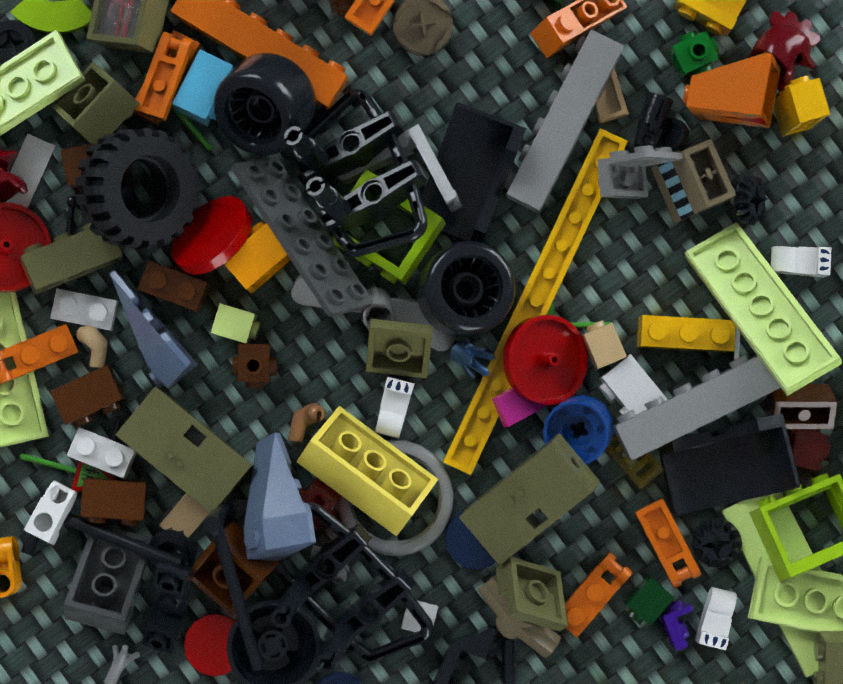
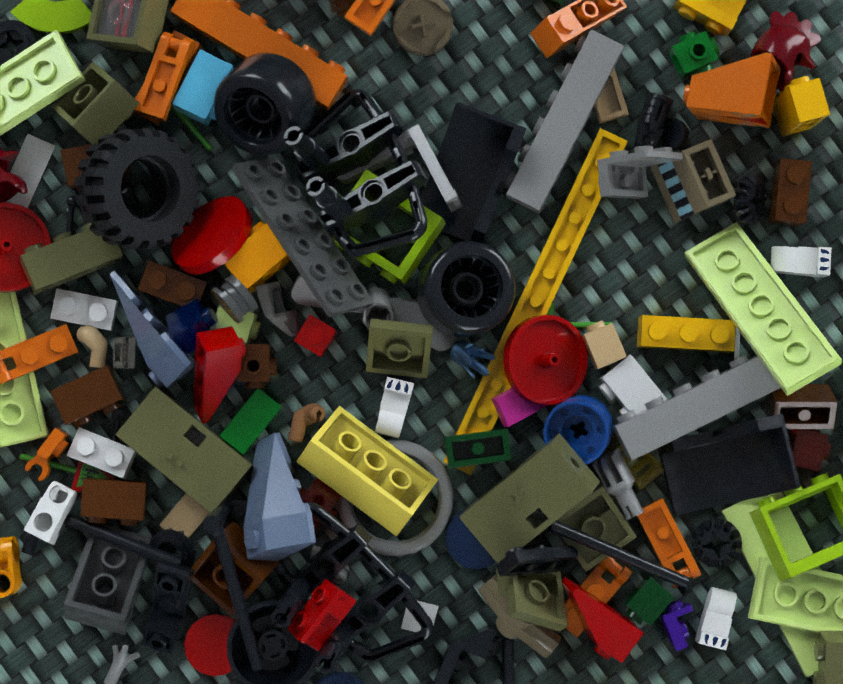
(53, 446): none -> orange plate
(124, 352): none -> clear smoke tile
(189, 320): none -> clear blue brick
(215, 369): none -> red slope
(234, 298): none -> dark grey wheel
(250, 421): none -> green tile
(273, 308): none -> light grey slope
(315, 336): none -> red brick
(321, 615): none -> red bracket
(477, 448): none -> dark green brick
(535, 560): none -> black hinge
(601, 519): none -> olive plate
(606, 627): none -> red slope
(618, 481): none -> light grey arm
(619, 554): none -> black axle
(790, 192): none -> reddish brown brick

